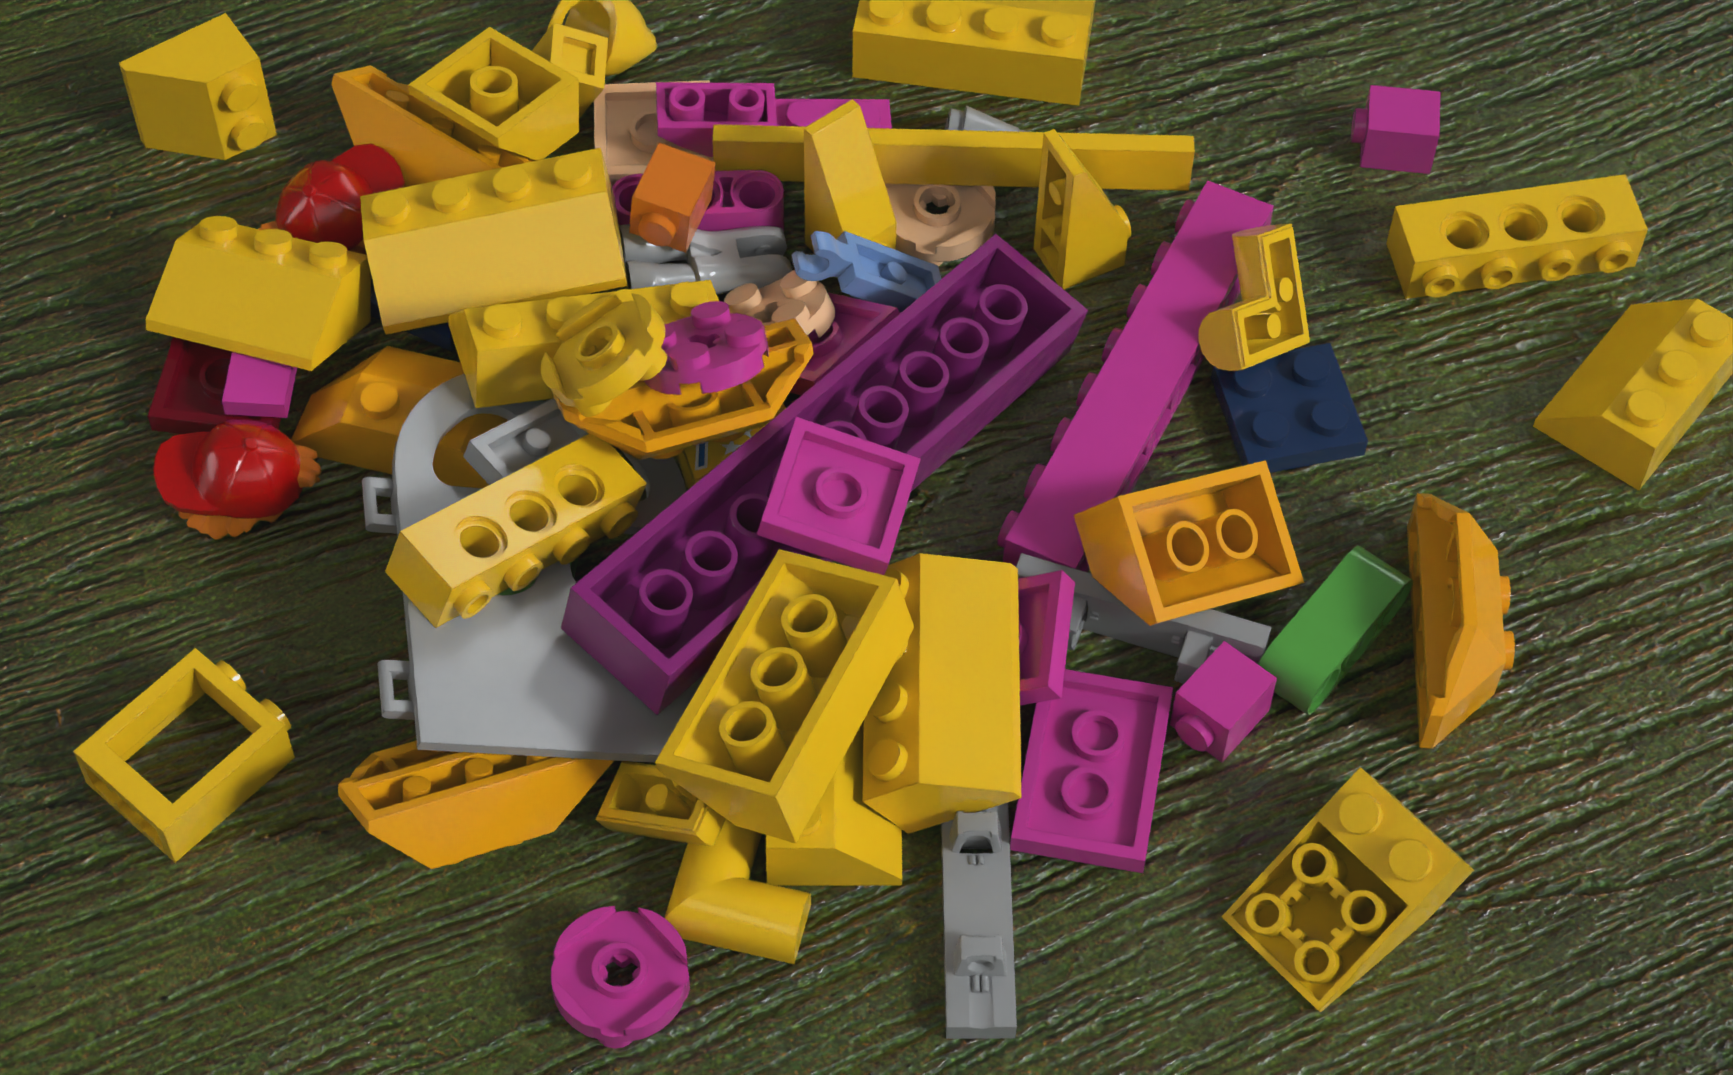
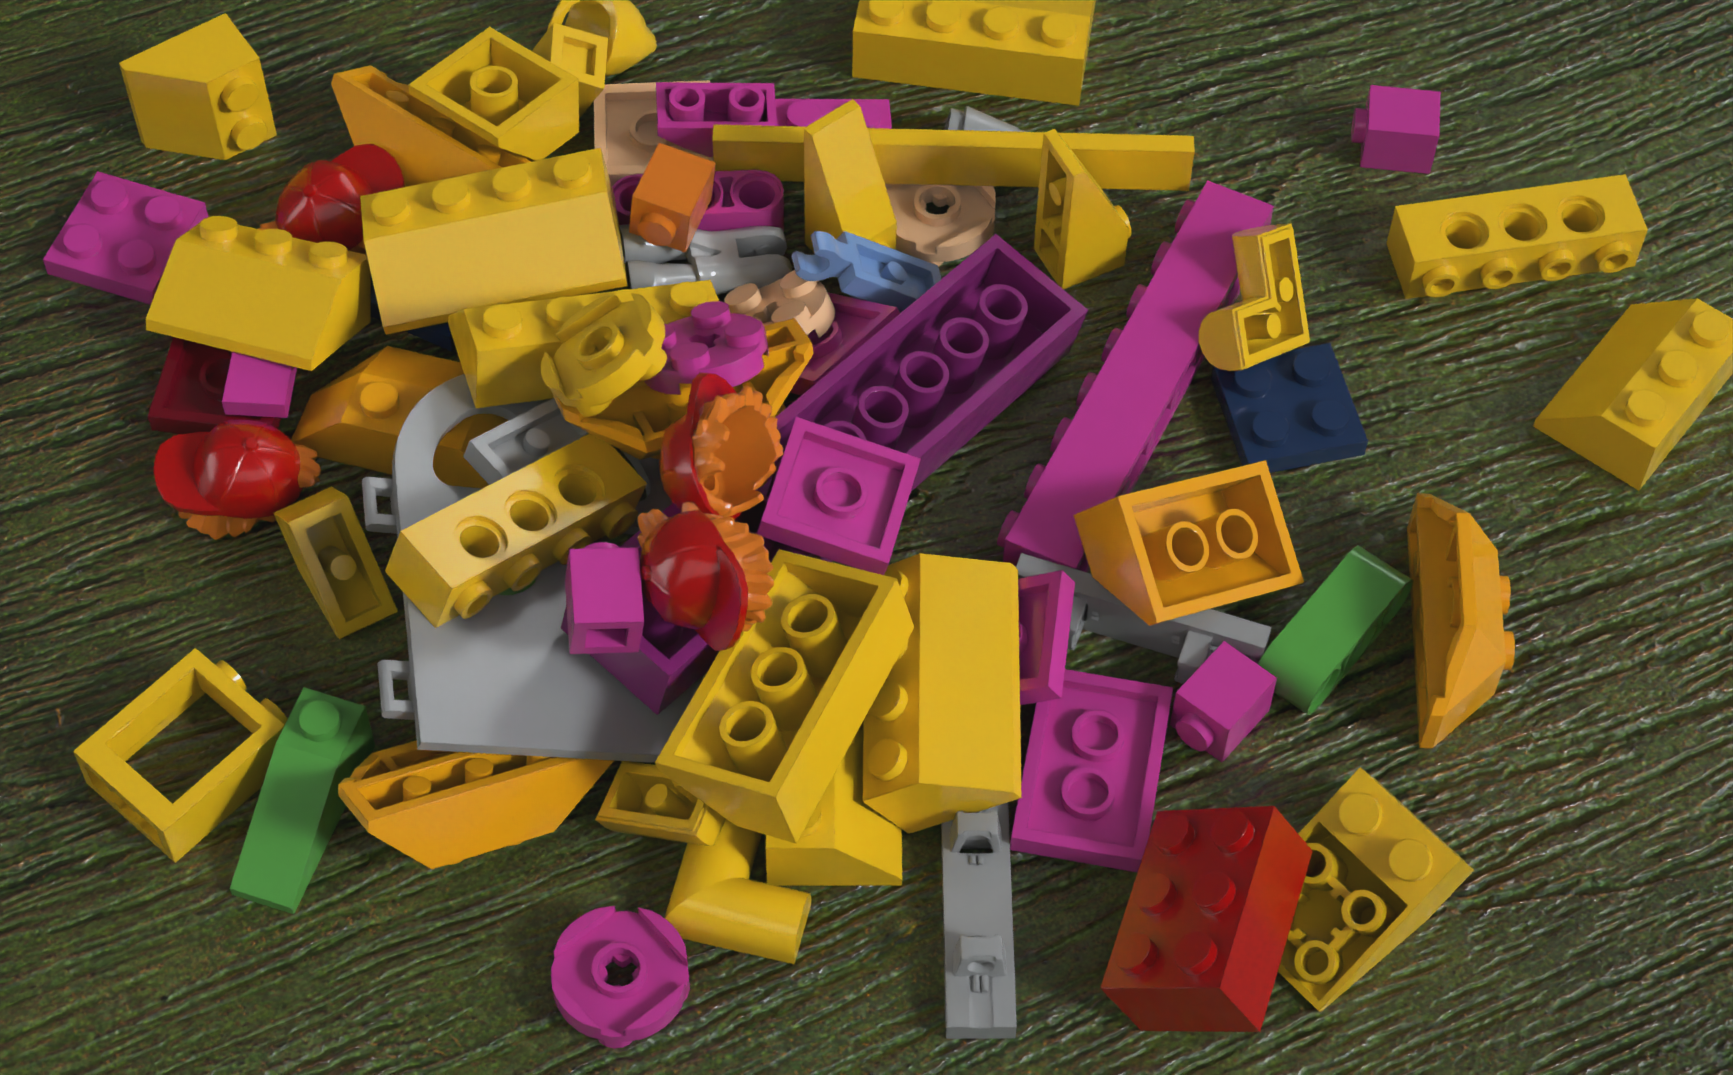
(121, 236): none -> dark pink plate
(301, 799): none -> bright green slope
(336, 561): none -> yellow slope
(604, 599): none -> dark pink brick
(705, 573): none -> red hair
(719, 449): none -> orange hair
(1207, 920): none -> red brick

